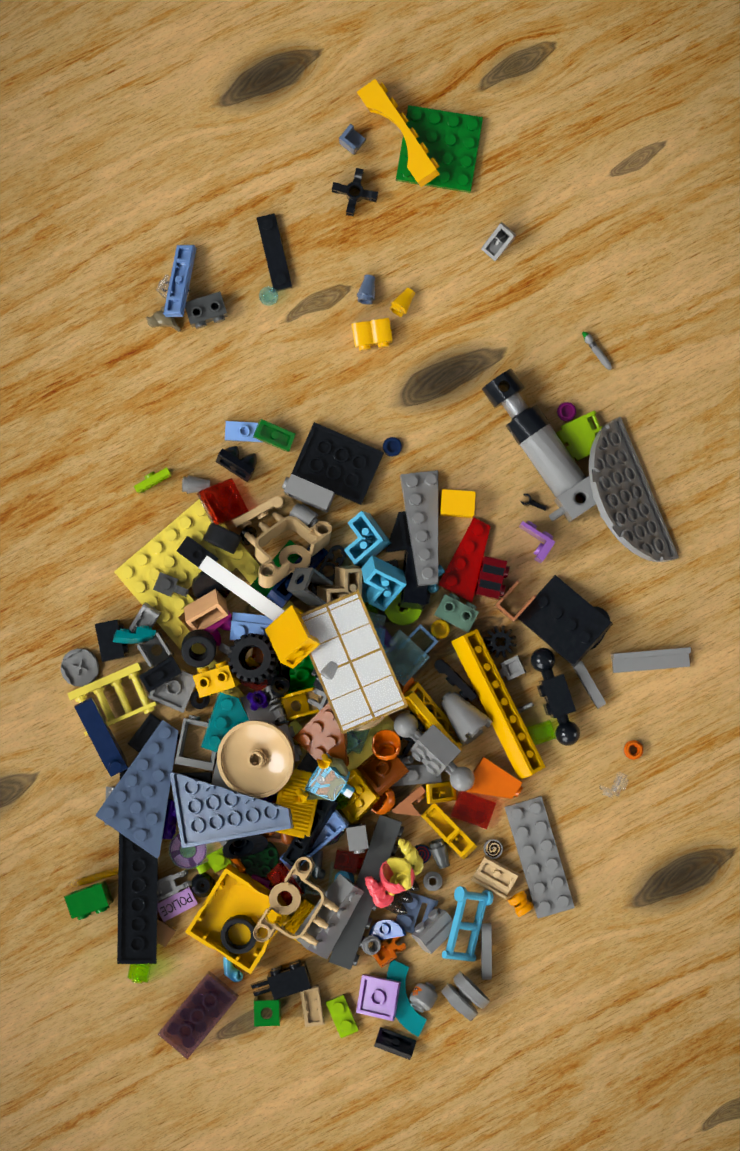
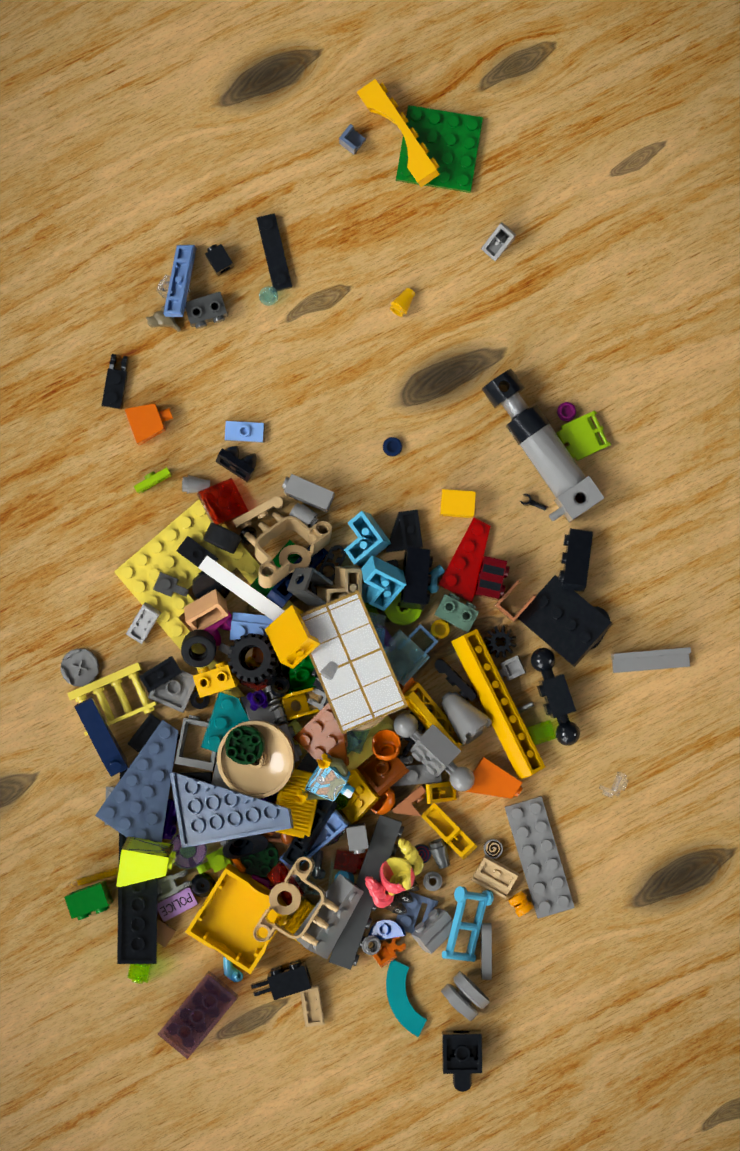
(108, 649): black brick -> none
(115, 384): none -> black hinge
(141, 634): teal slope -> none
(144, 860): none -> neon yellow slope
(145, 650): light grey piece -> none
(147, 421): none -> orange torso
(219, 259): none -> black brick
(238, 949): black tyre -> none
(245, 744): none -> dark green tile
(274, 435): green plate -> none
(274, 1005): green piece -> none
(337, 463): black plate -> none
(342, 1016): lime plate -> none
(364, 194): black pin -> none
(366, 293): sand blue cone -> none
(372, 333): yellow brick -> none
(378, 997): plate -> none
(395, 1043): black plate -> none
(421, 509): light grey wing -> none
(423, 997): light grey head -> none
(462, 1056): none -> black brick
(473, 809): clear red plate -> none
(542, 549): medium lavender bracket -> none
(576, 559): none -> black brick
(589, 685): light grey beam -> none
(597, 351): light grey piece -> none
(625, 495): light grey plate -> none
(637, 754): orange plate -> none

